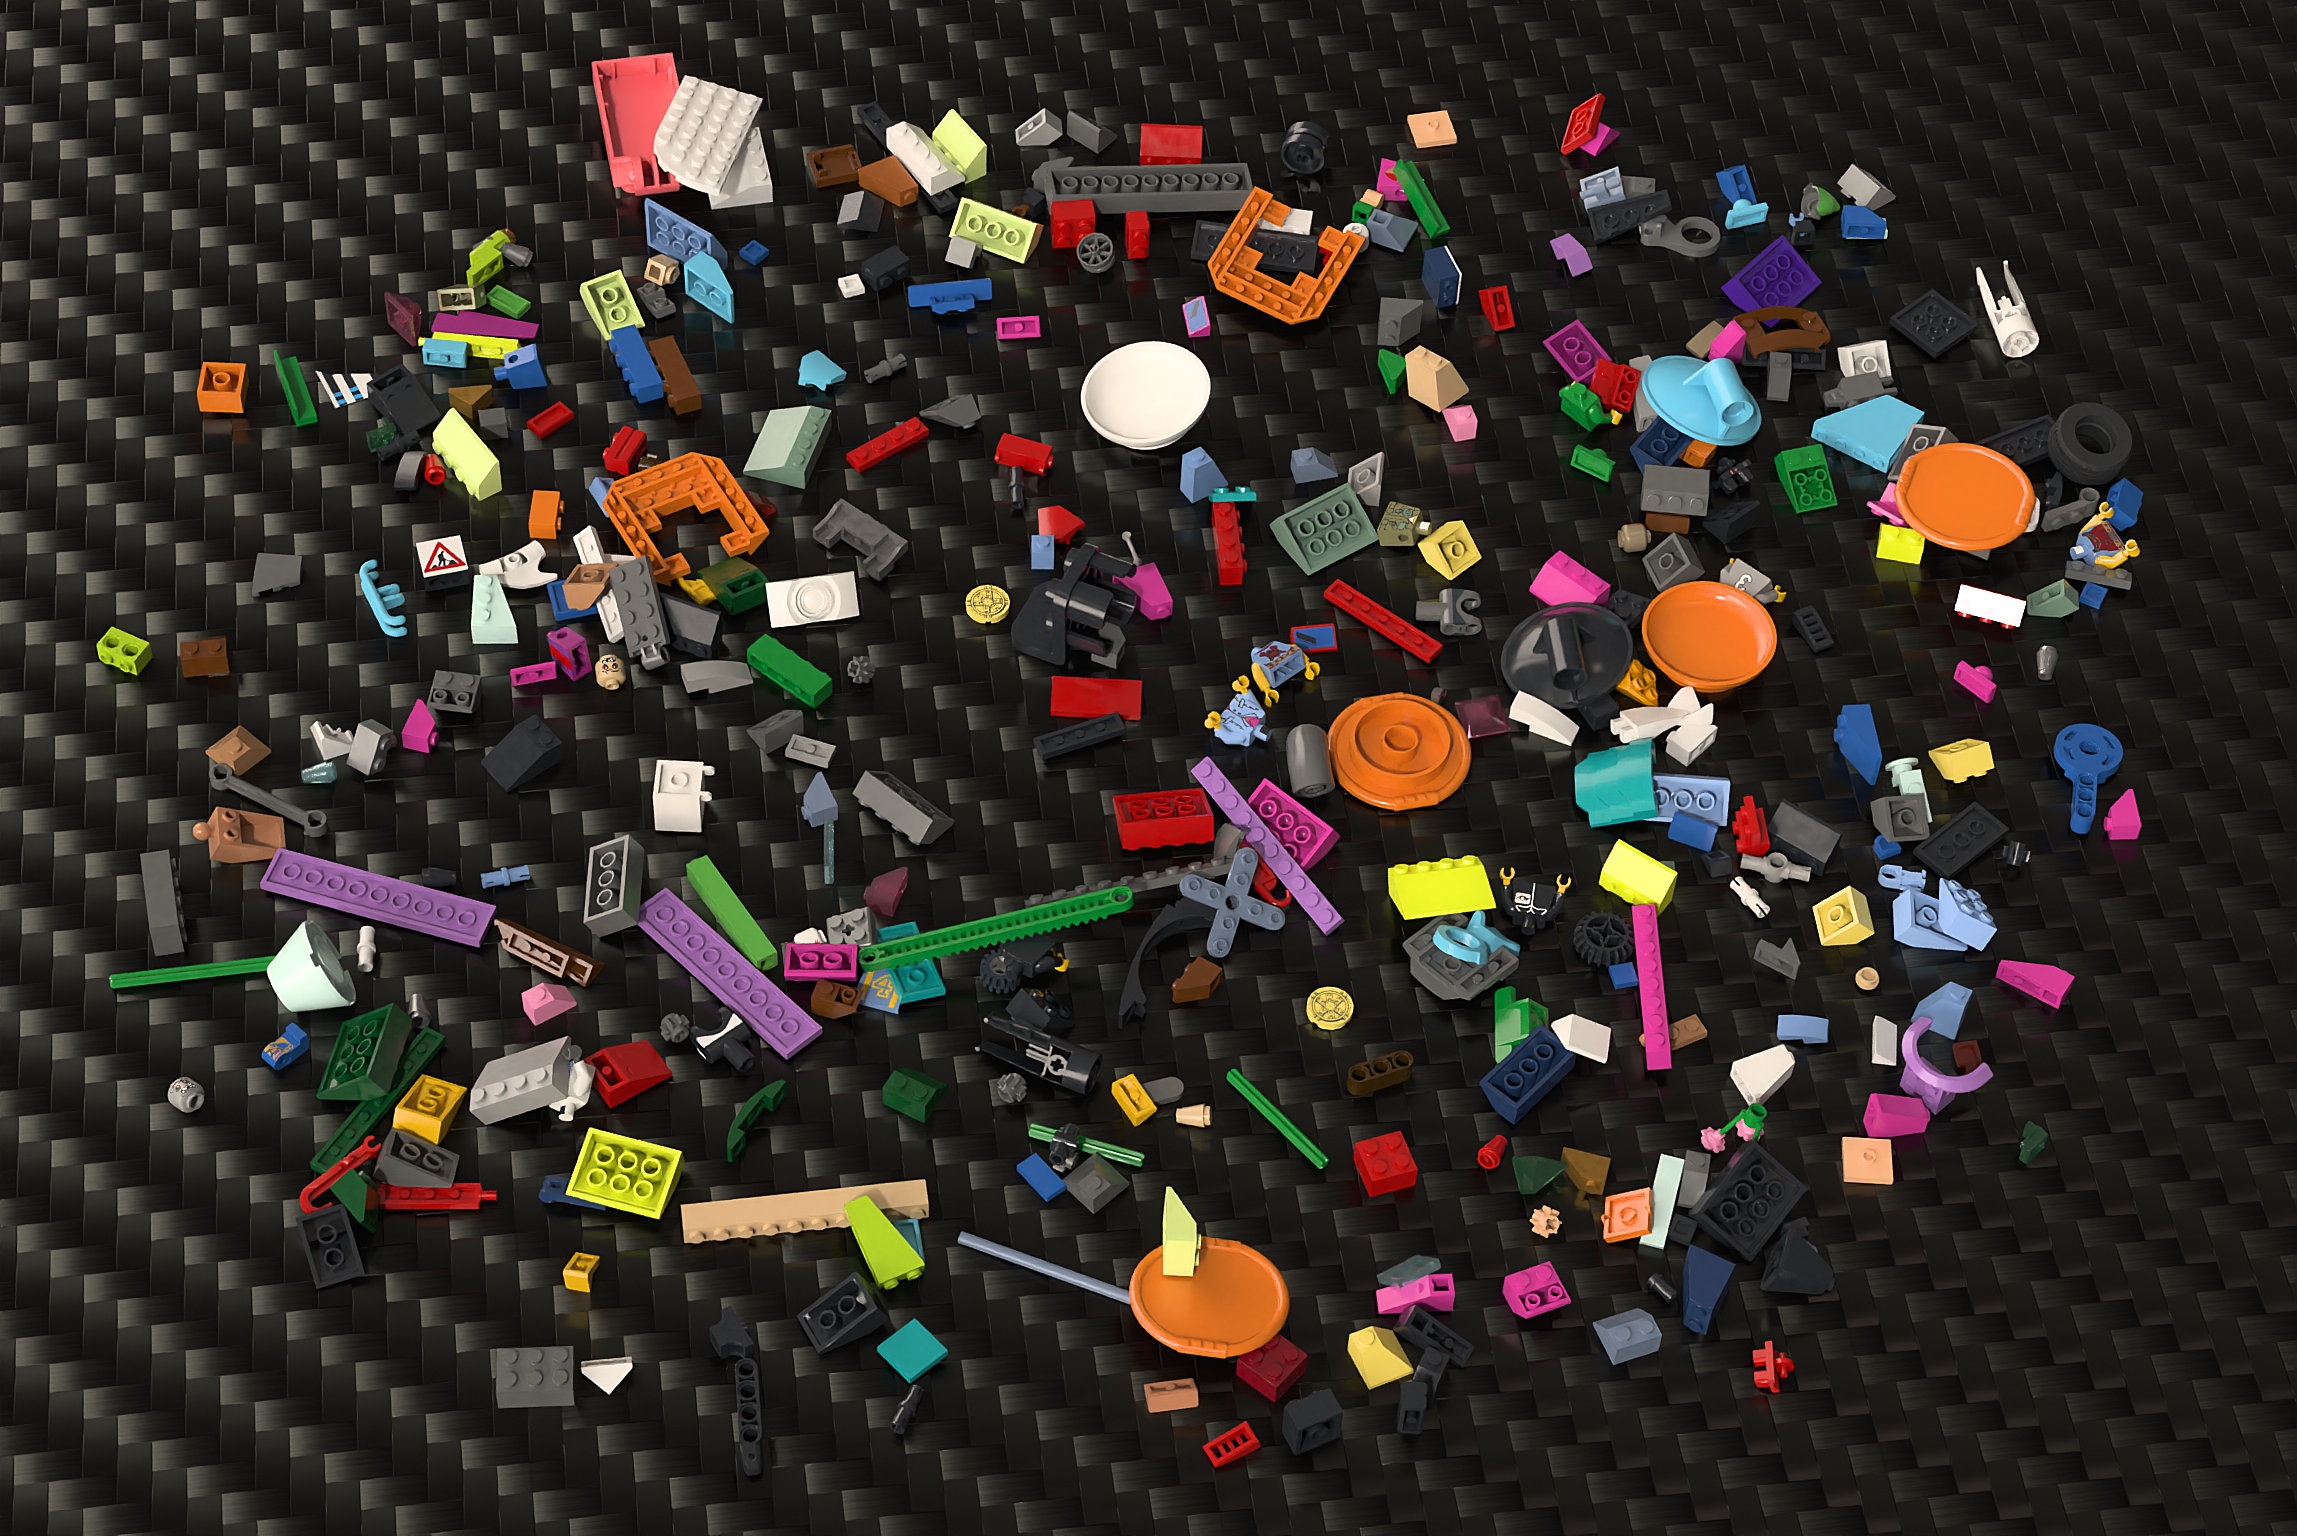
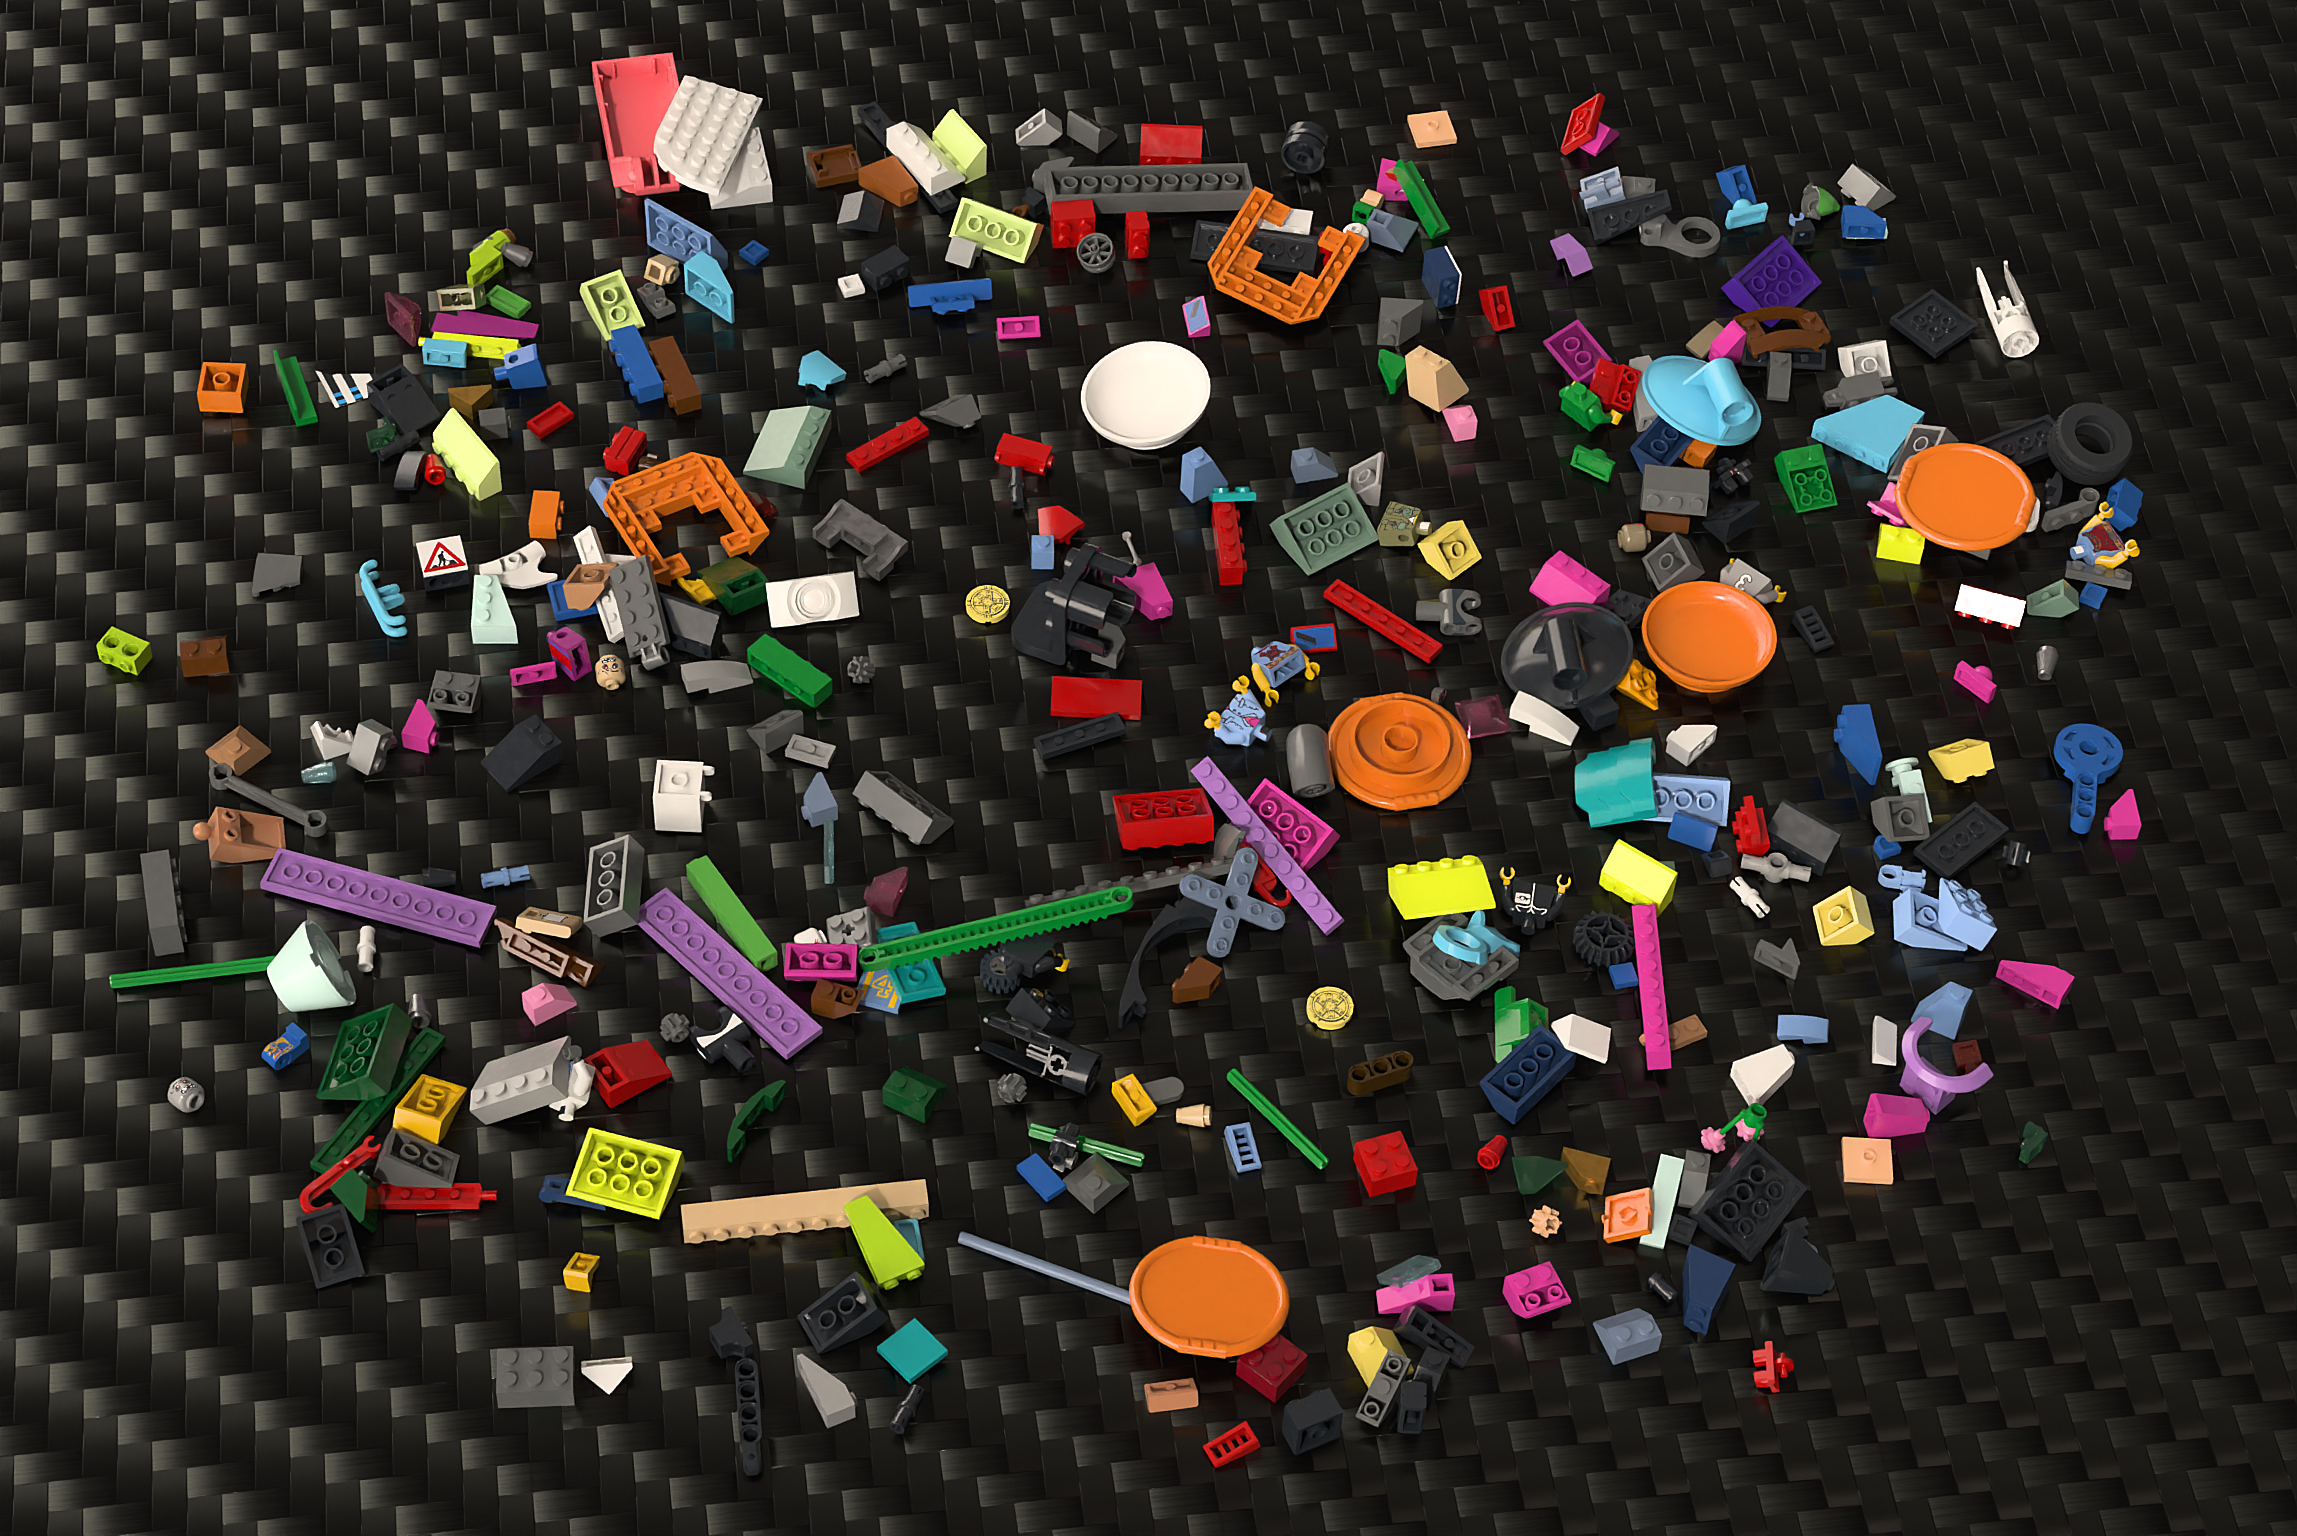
(548, 922): none -> tan container
(828, 1393): none -> light grey slope
(1179, 1237): yellowish green slope -> none
(1237, 1130): none -> medium blue slope
(1384, 1389): none -> dark grey slope
(1651, 721): white hips -> none
(1867, 978): tan plate -> none

